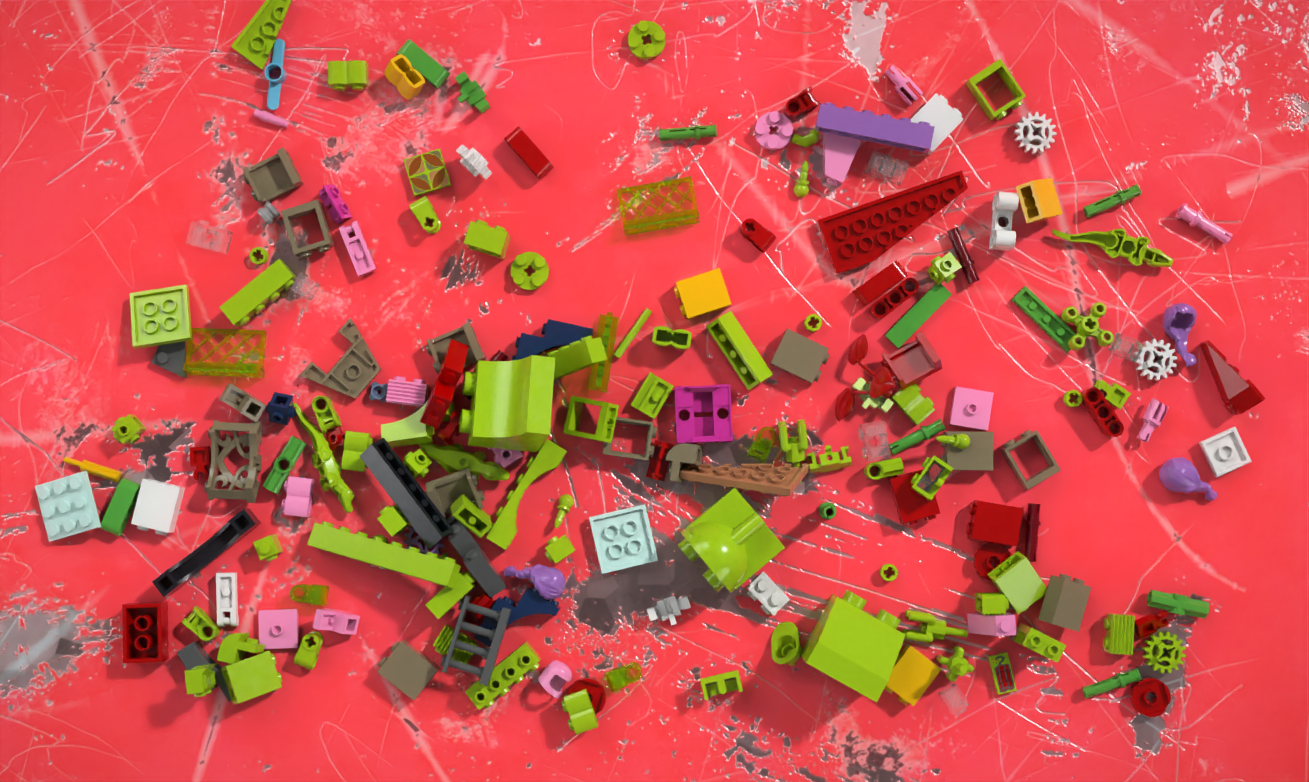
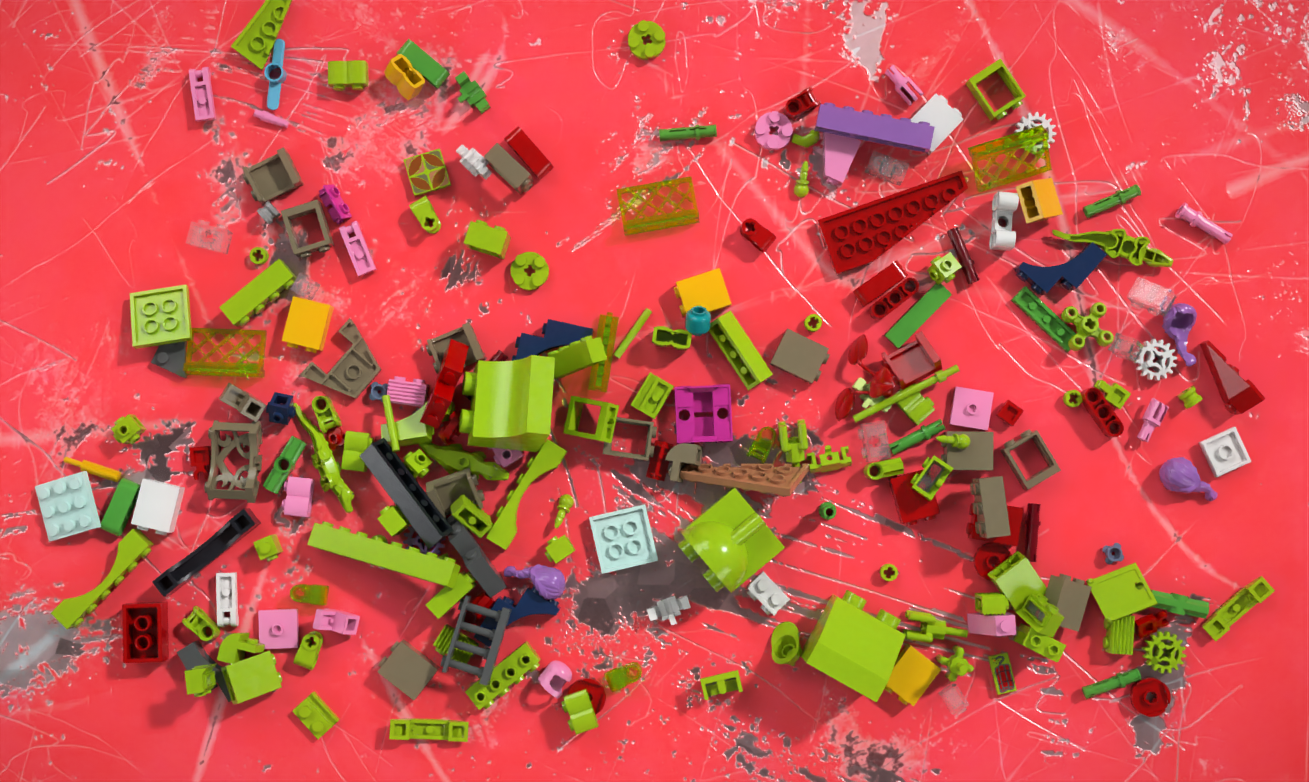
(130, 551): none -> lime arch
(202, 94): none -> bright pink plate
(307, 324): none -> yellow brick
(316, 715): none -> lime plate
(390, 423): none -> lime bar
(429, 729): none -> lime slope
(509, 169): none -> dark tan window
(698, 320): none -> teal head
(939, 376): none -> lime bar
(990, 507): none -> dark tan brick
(1010, 144): none -> clear neon green fence
(1010, 412): none -> red plate
(1041, 615): none -> lime window
(1070, 273): none -> dark blue arch
(1118, 556): none -> sand blue plate
(1122, 592): none -> lime container
(1151, 297): none -> clear brick
(1189, 397): none -> lime wheel
(1236, 607): none -> lime slope

